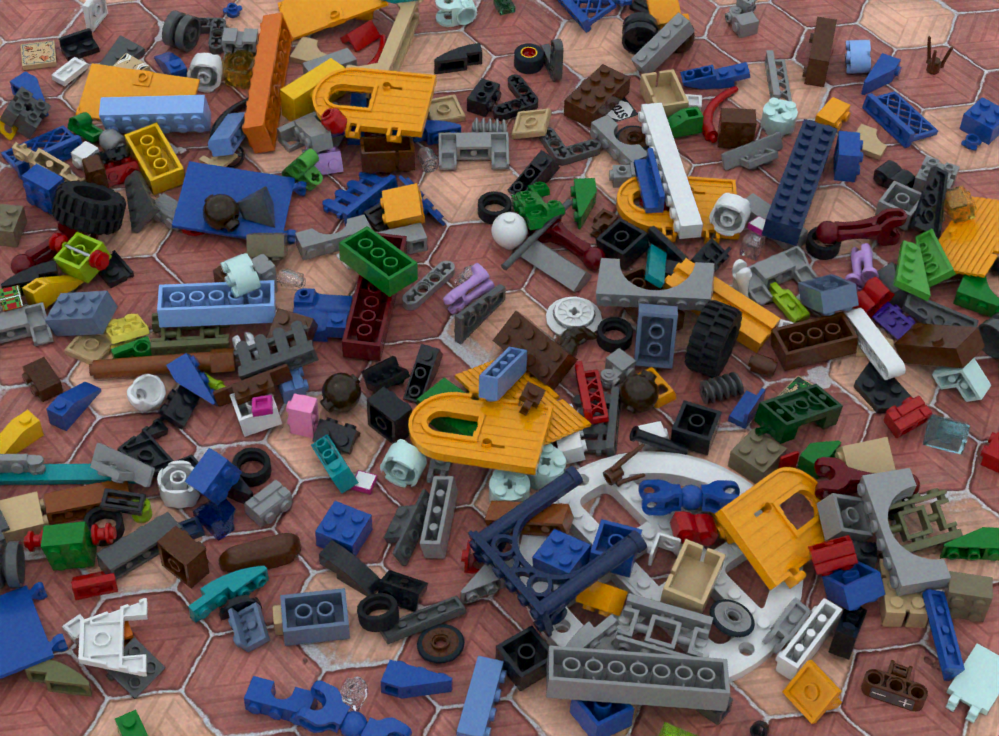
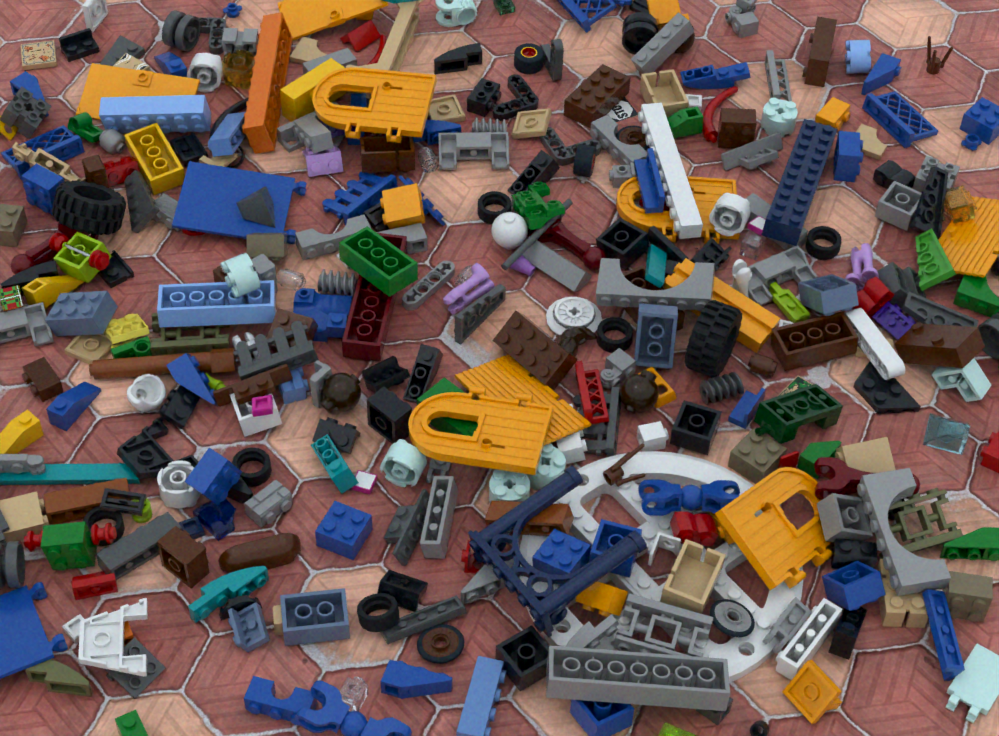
(69, 71): white plate -> none
(83, 151): white brick -> none
(114, 154): black plate -> none
(120, 466): light grey bracket -> none
(188, 148): none -> black plate
(221, 212): dark brown brick -> none
(303, 415): bright pink brick -> none
(304, 169): bright green beam -> none
(321, 374): none -> light grey bracket
(334, 121): red head -> none
(337, 283): none -> light grey piece
(349, 569): black slope -> none
(502, 374): medium blue brick -> none
(523, 265): none -> medium lavender cone
(531, 397): reddish brown plate -> none
(584, 160): none -> black wheel
(584, 195): green slope -> none
(601, 221): reddish brown plate -> none
(657, 441): black pin -> none
(833, 555): red brick -> none
(874, 228): dark red piece -> none
(898, 679): reddish brown beam -> none
(907, 416): red brick -> none
(910, 271): bright green wing -> none

